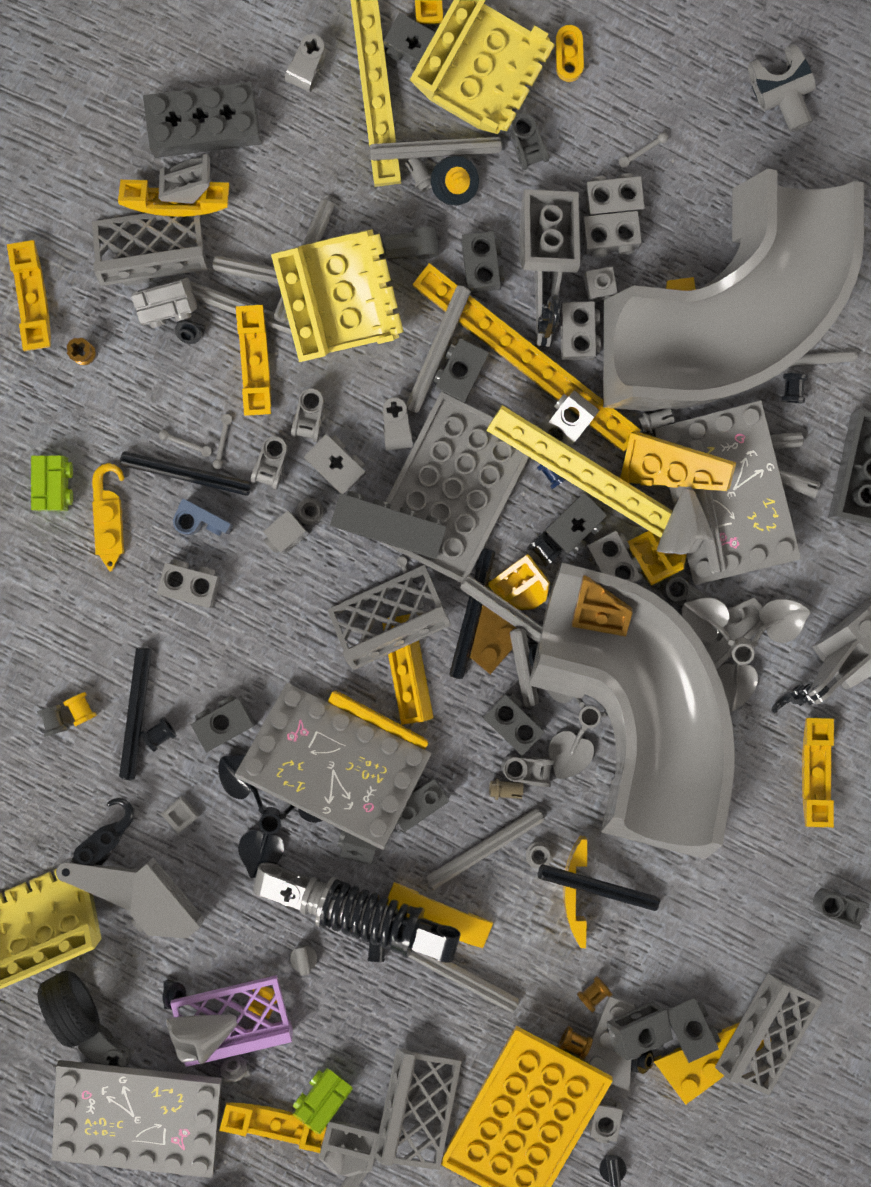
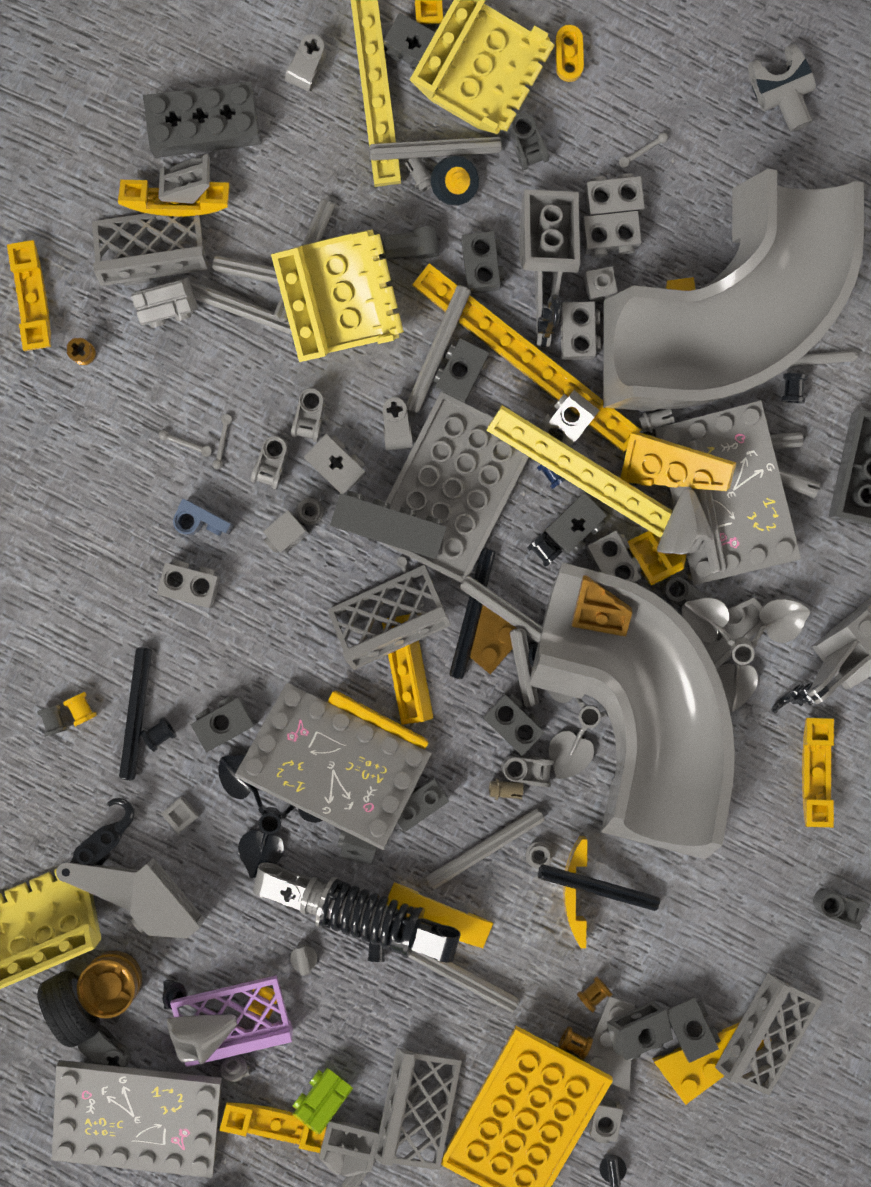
(50, 483): lime brick -> none
(107, 518): yellow plate -> none
(109, 984): none -> pearl gold wheel
(185, 473): black axle -> none
(189, 331): black plate -> none
(254, 359): yellow slope -> none
(521, 584): yellow slope -> none
(643, 1063): black plate -> none

